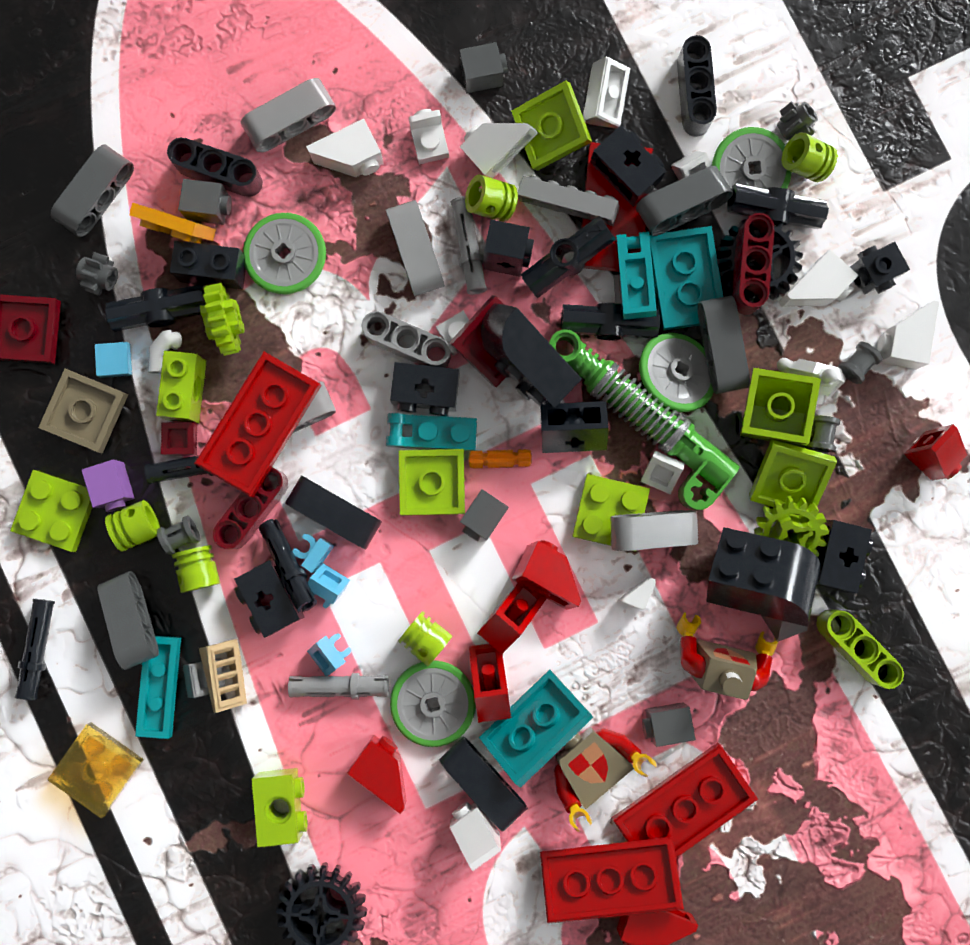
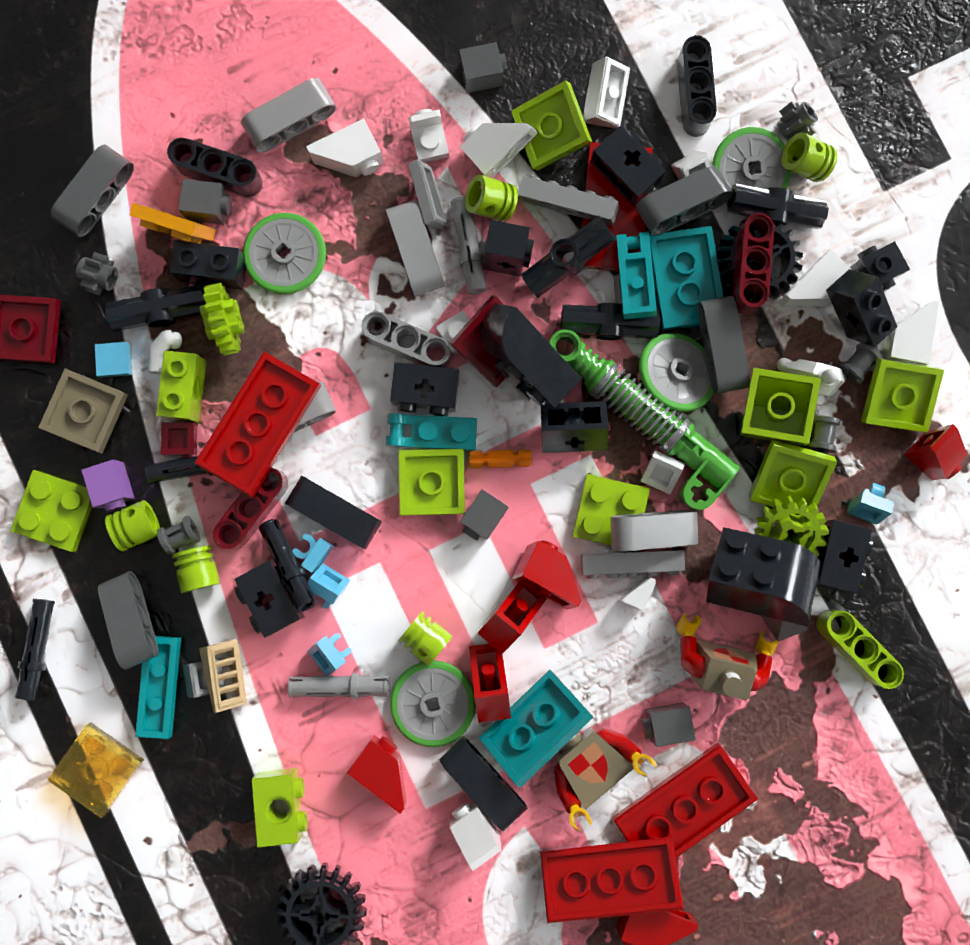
(427, 194): none -> light grey tile
(632, 563): none -> light grey piece
(862, 307): none -> black brick
(871, 505): none -> medium azure tile
(902, 395): none -> lime plate

